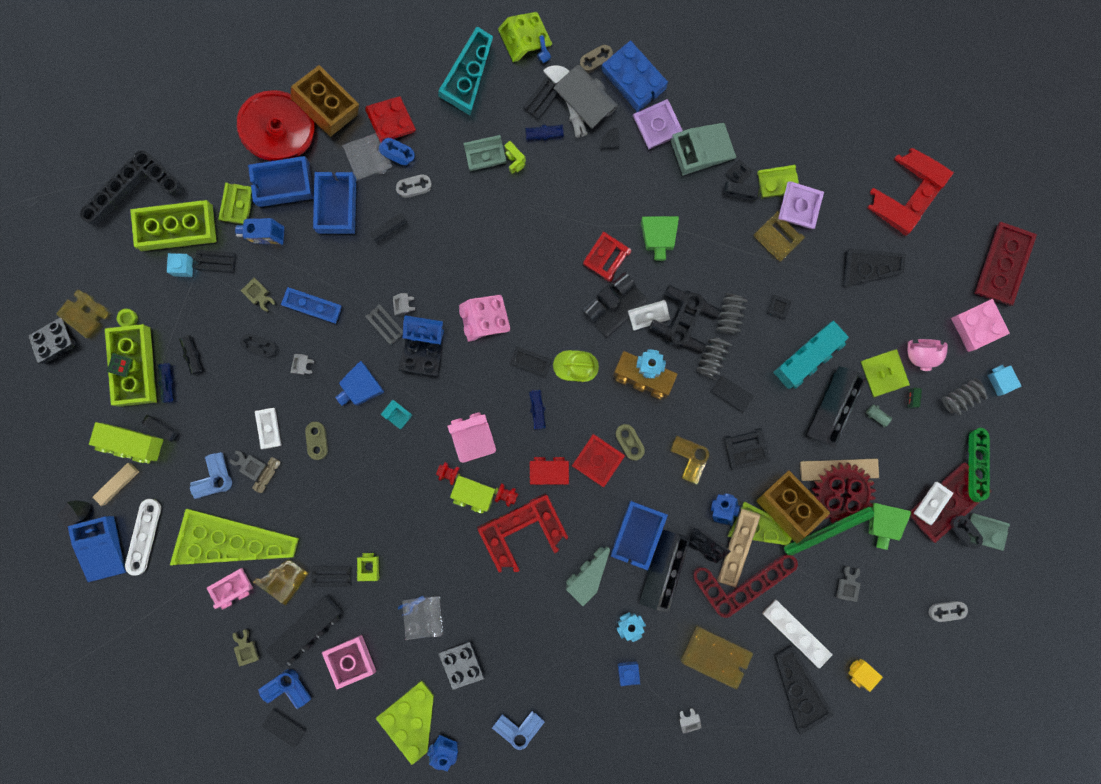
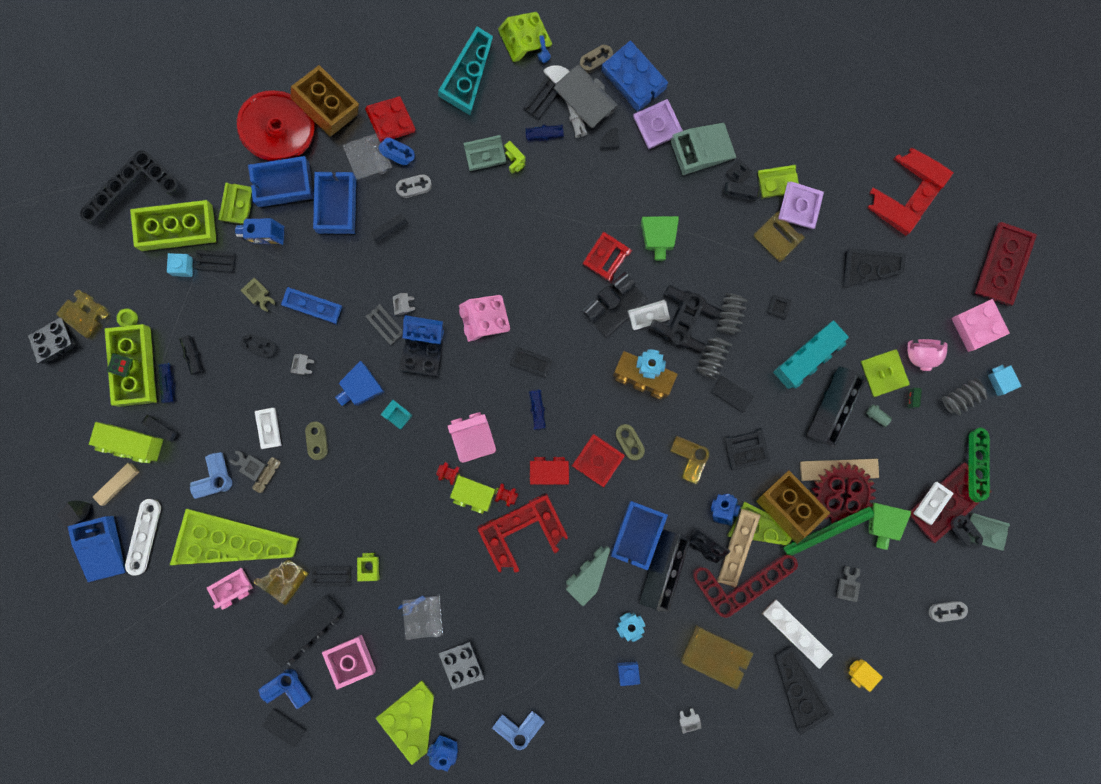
(246, 651): olive plate -> none
(575, 366): lime piece -> none

